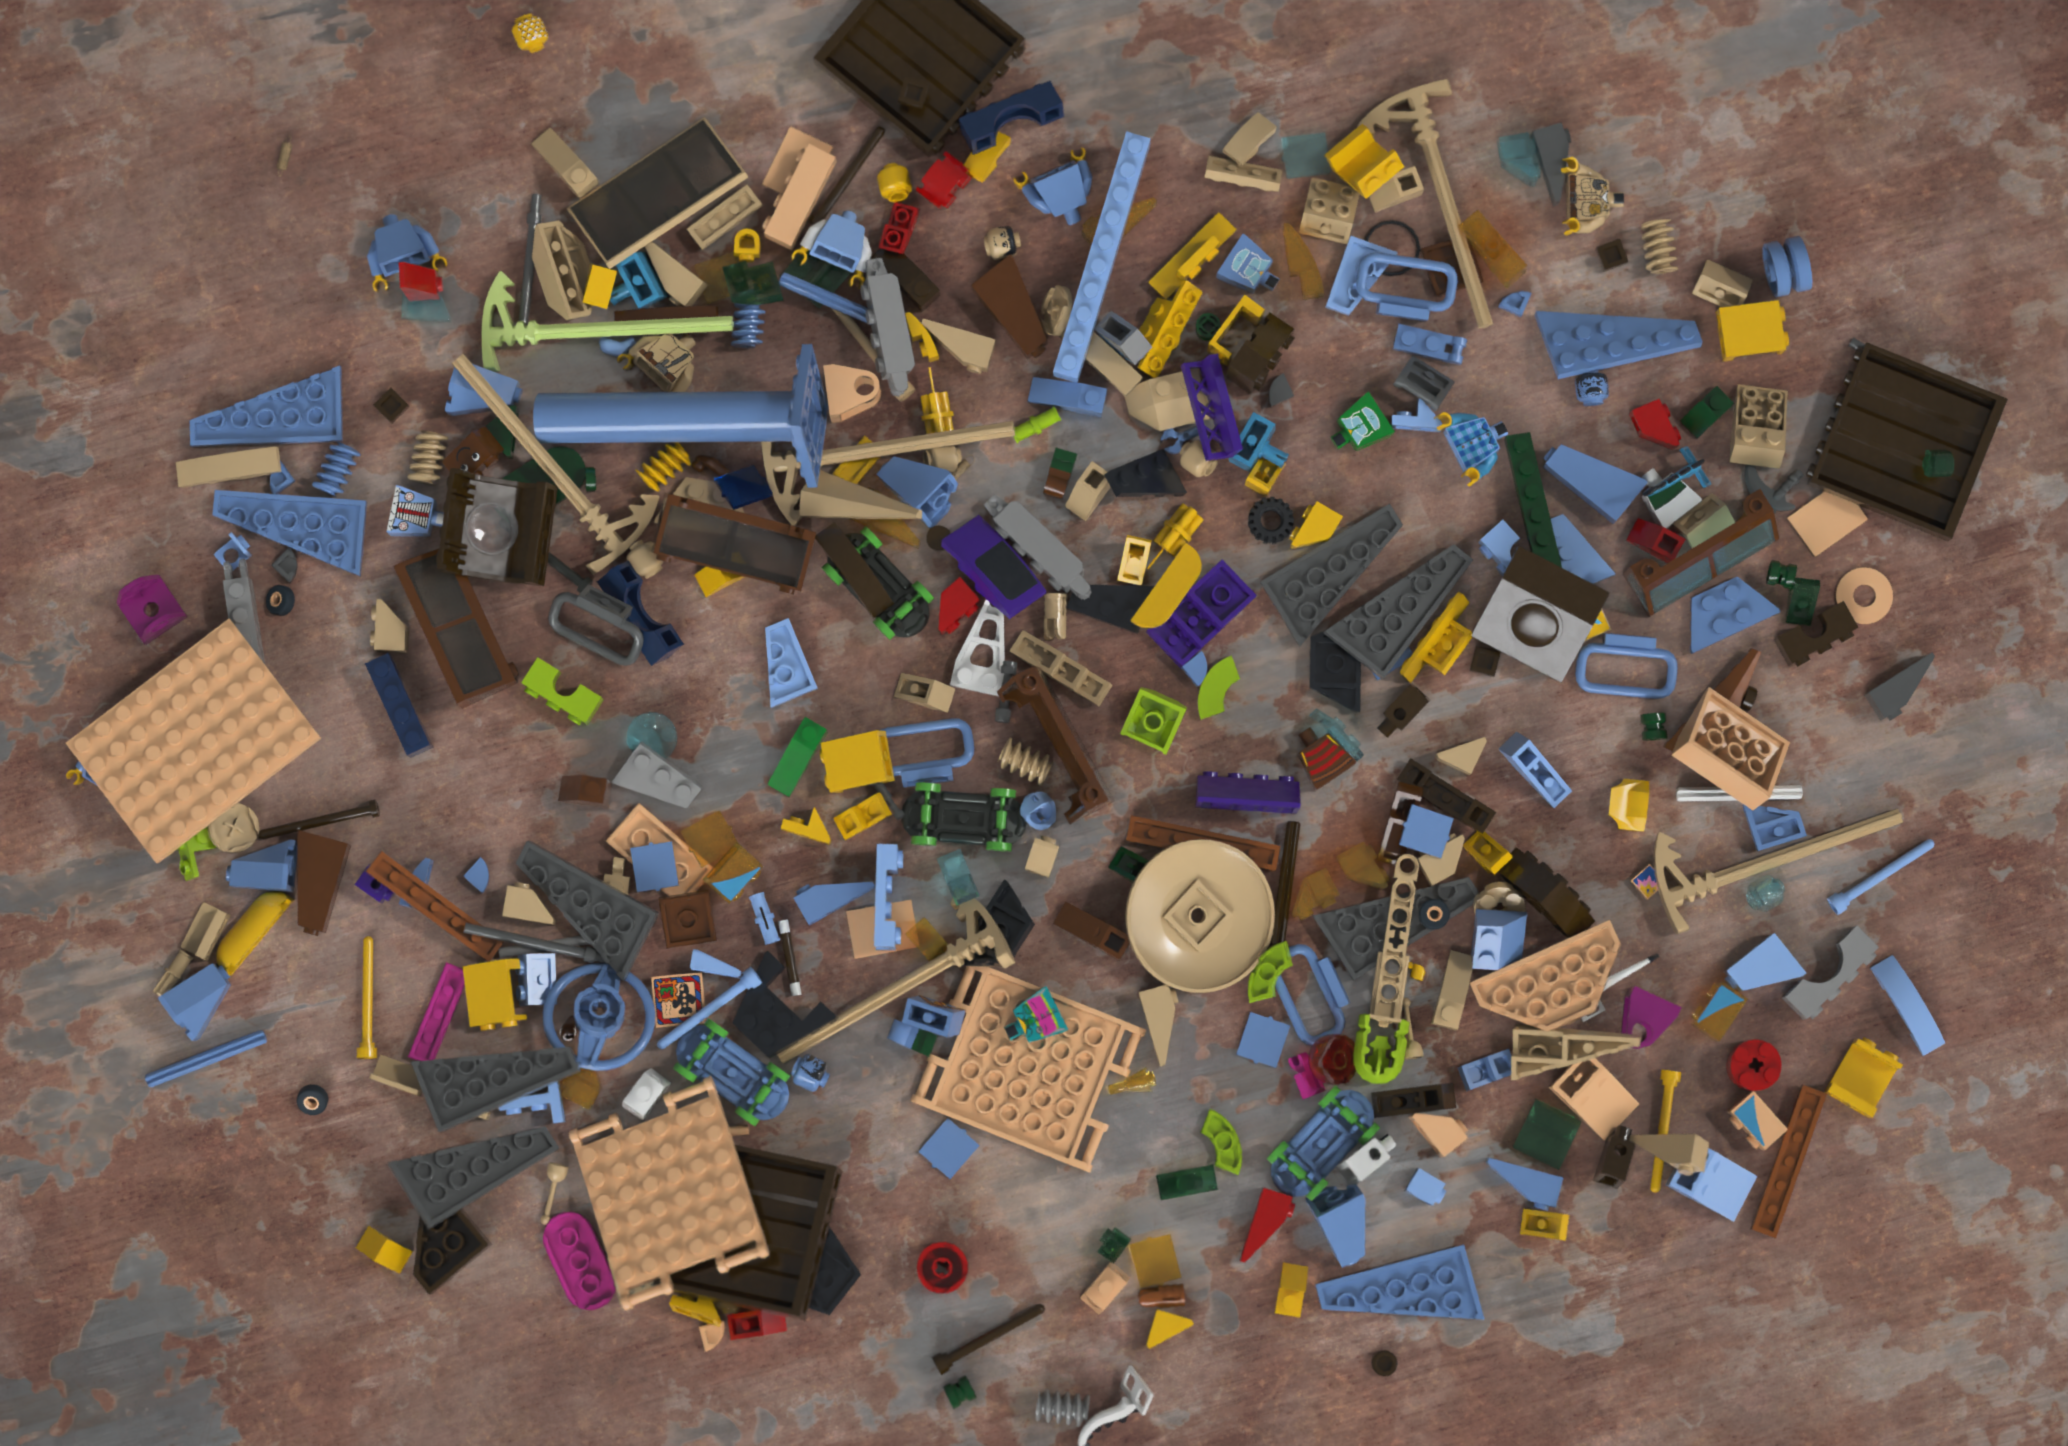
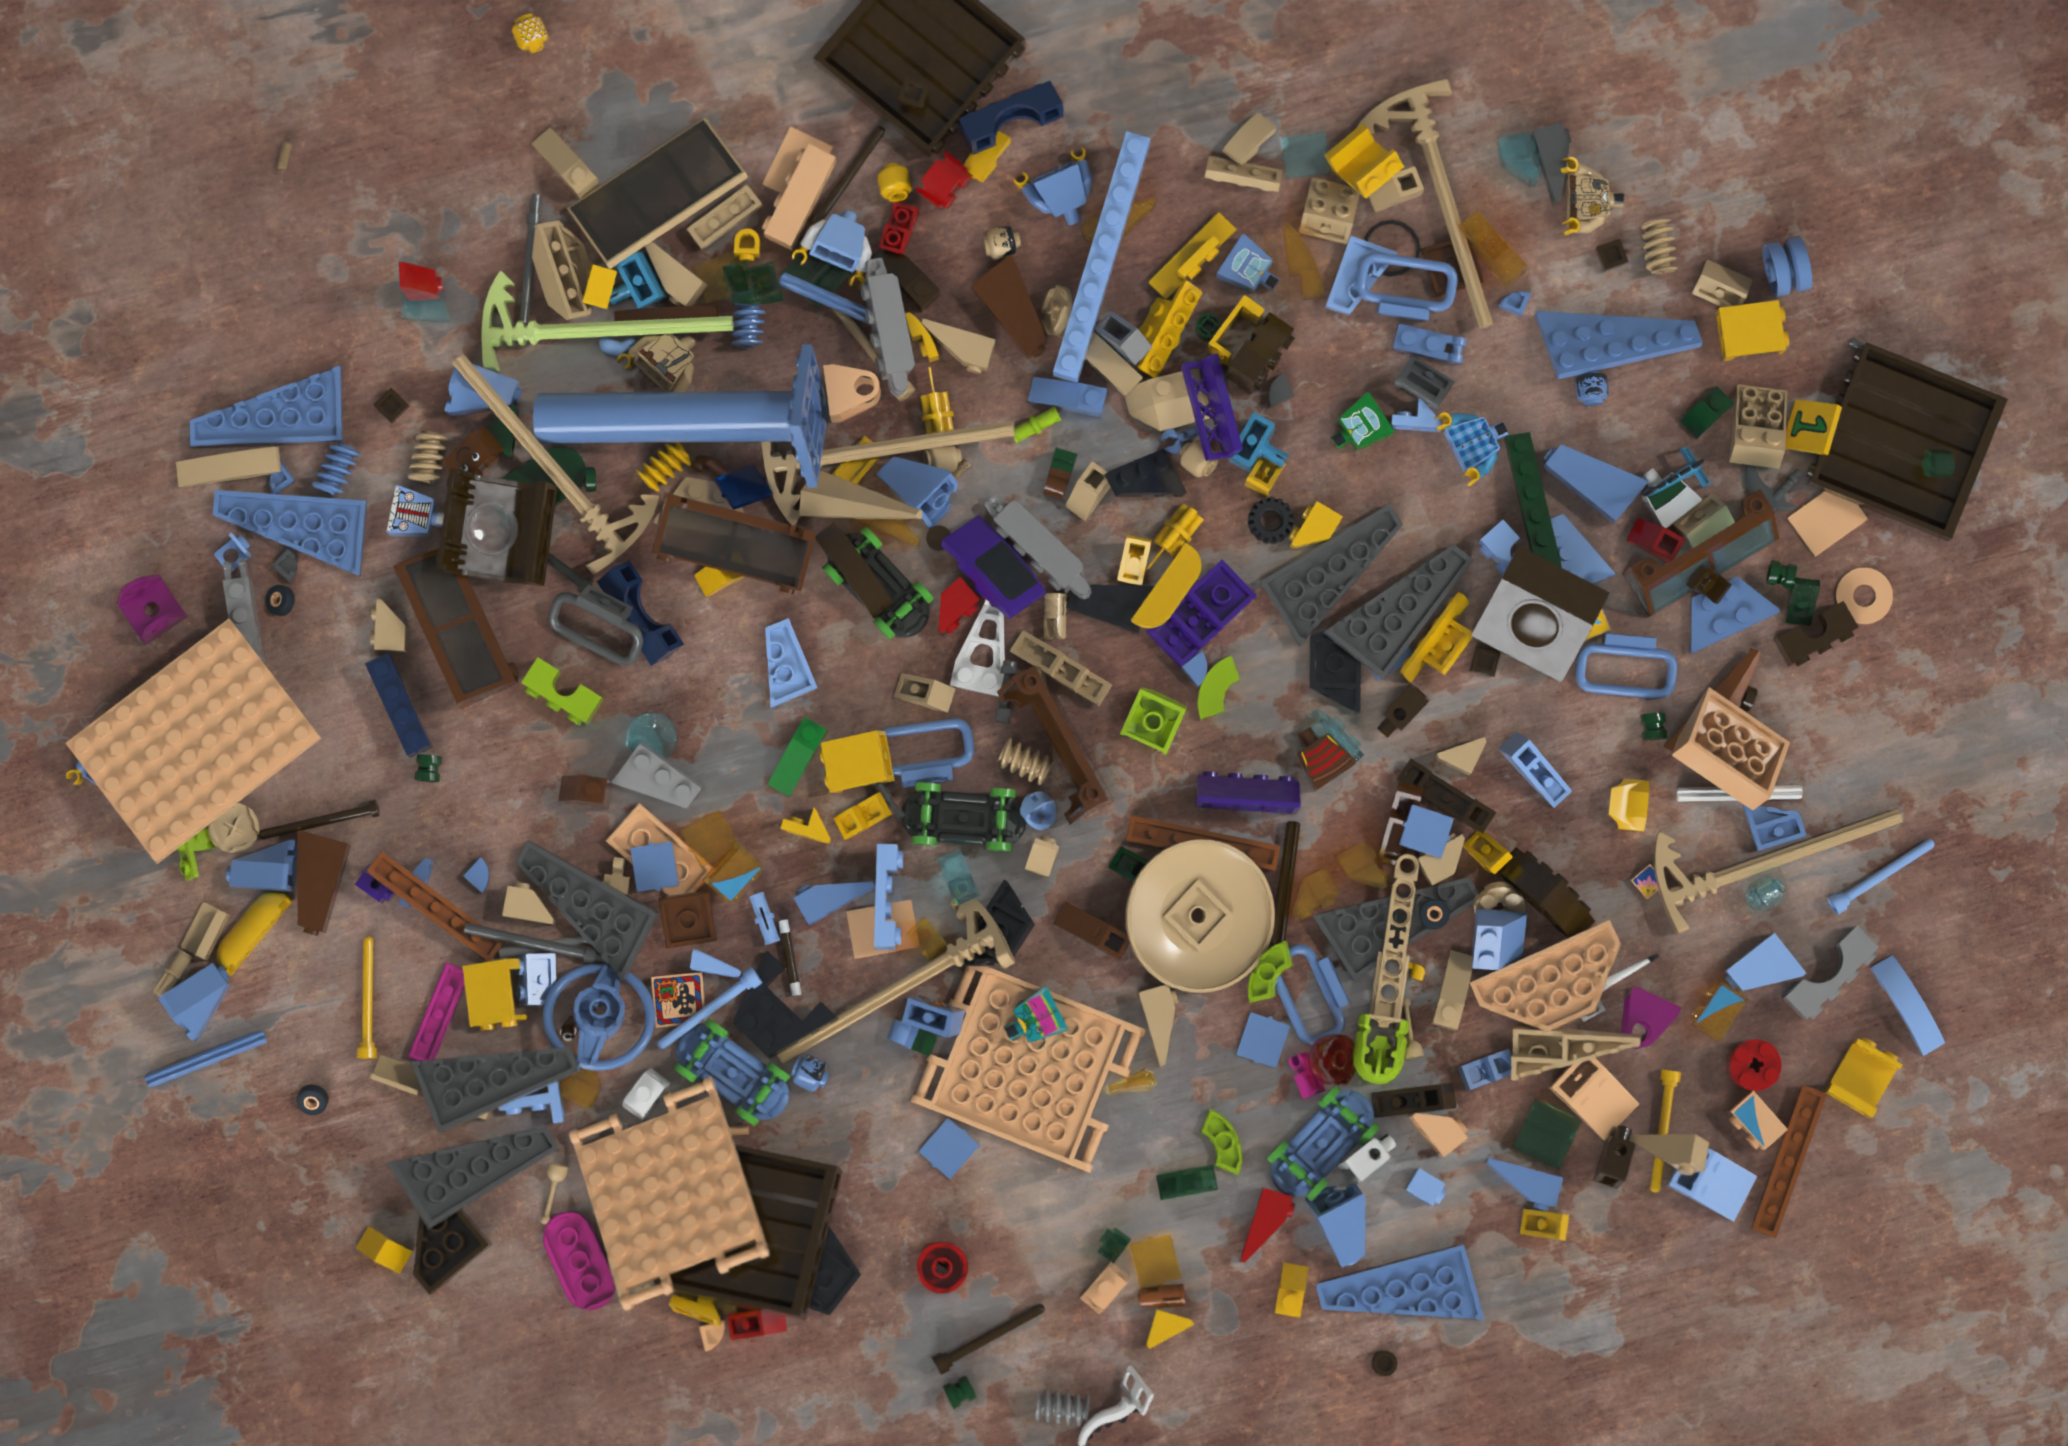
(399, 243): medium blue torso -> none
(428, 768): none -> dark green wheel
(643, 559): tan head -> none
(1654, 425): red slope -> none
(1709, 583): none -> dark brown bracket
(1812, 426): none -> yellow tile
(1897, 691): dark grey slope -> none

